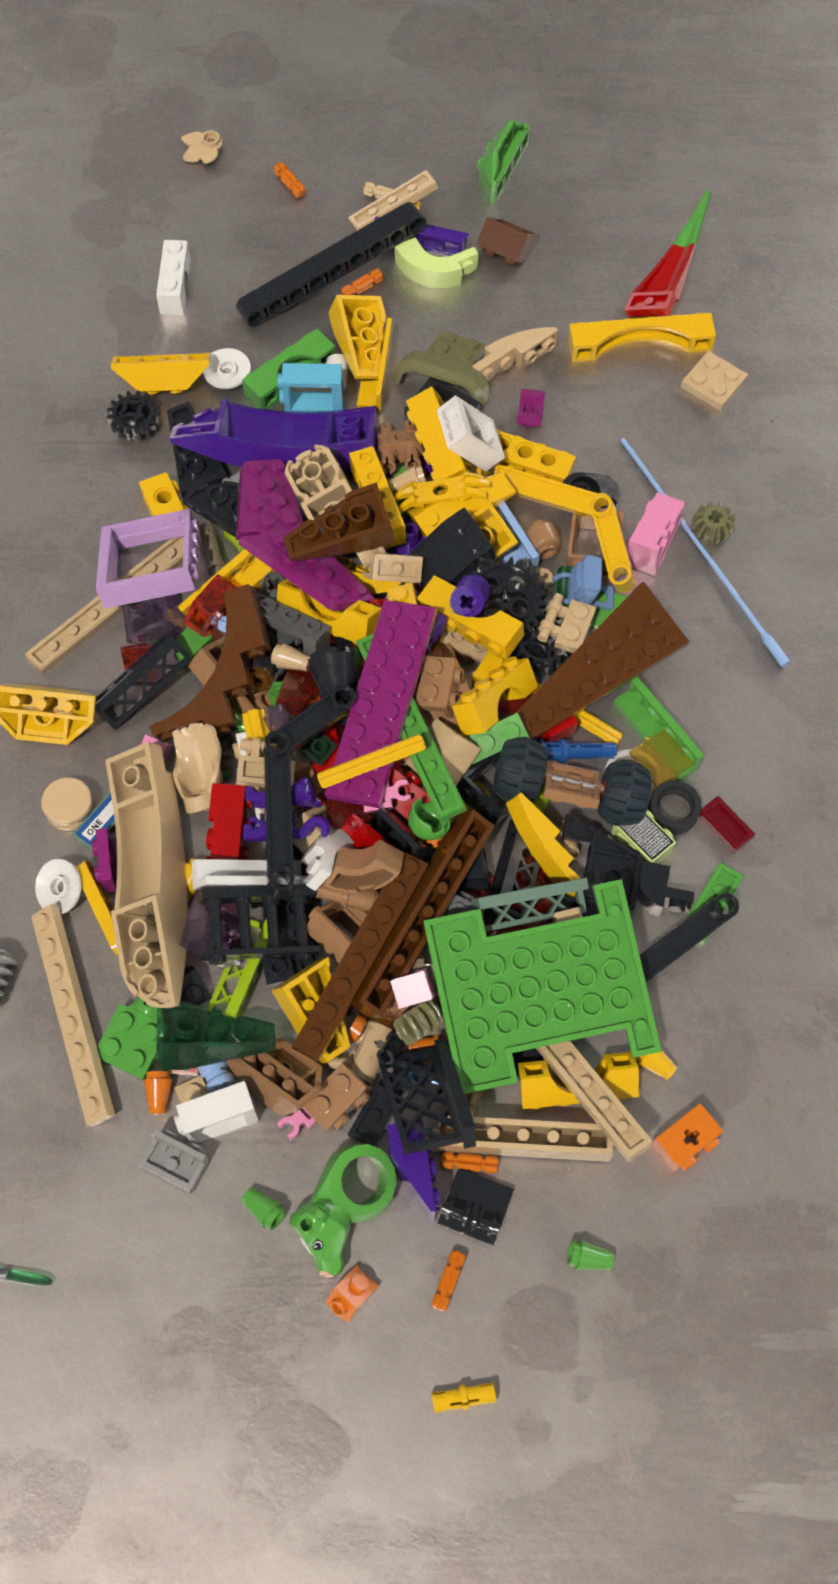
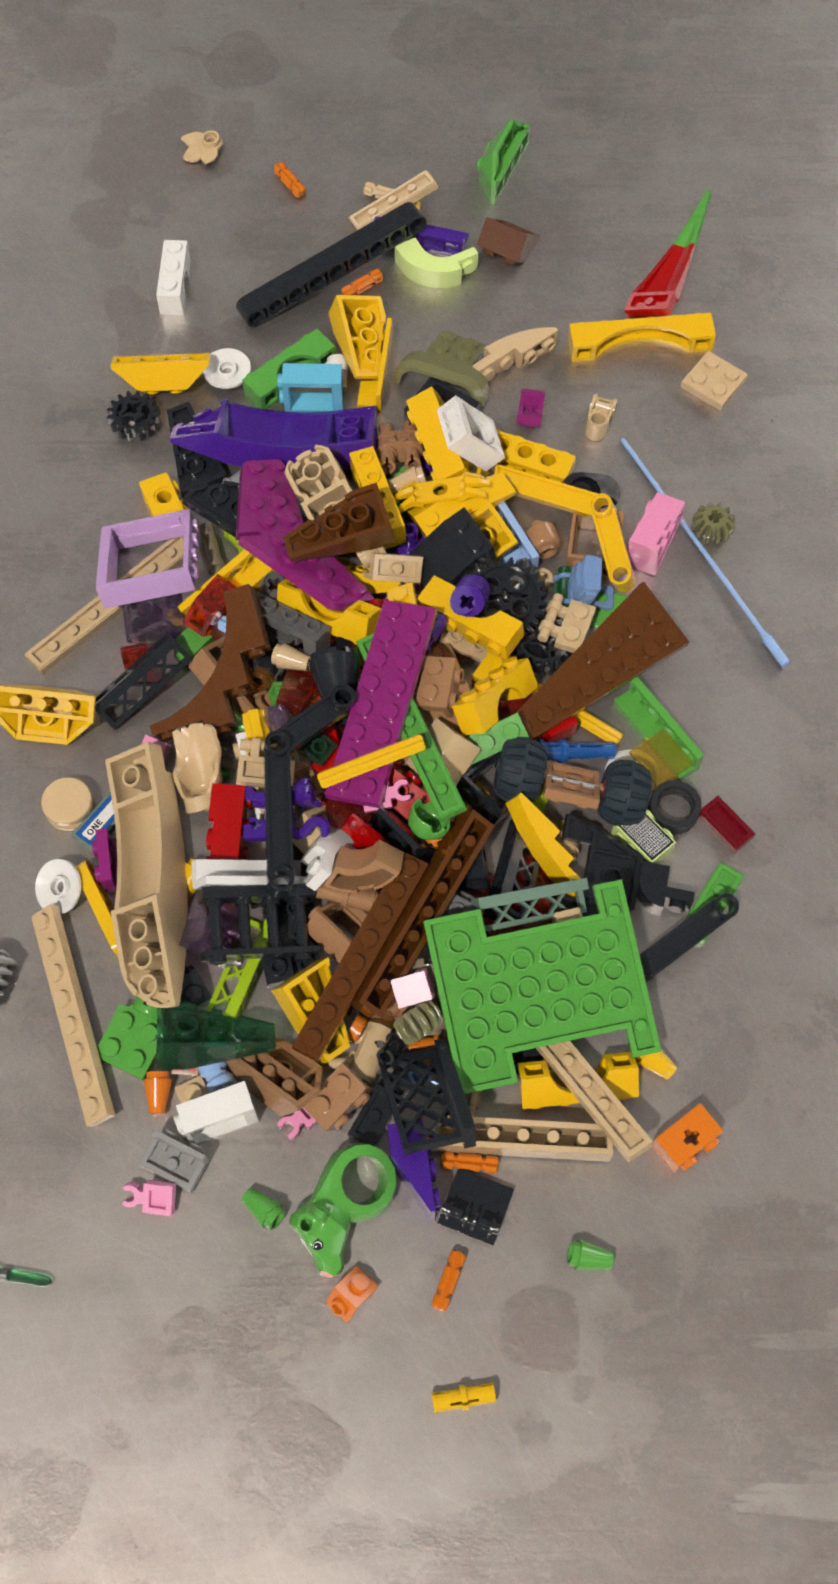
(155, 1196): none -> bright pink plate
(599, 417): none -> tan piece

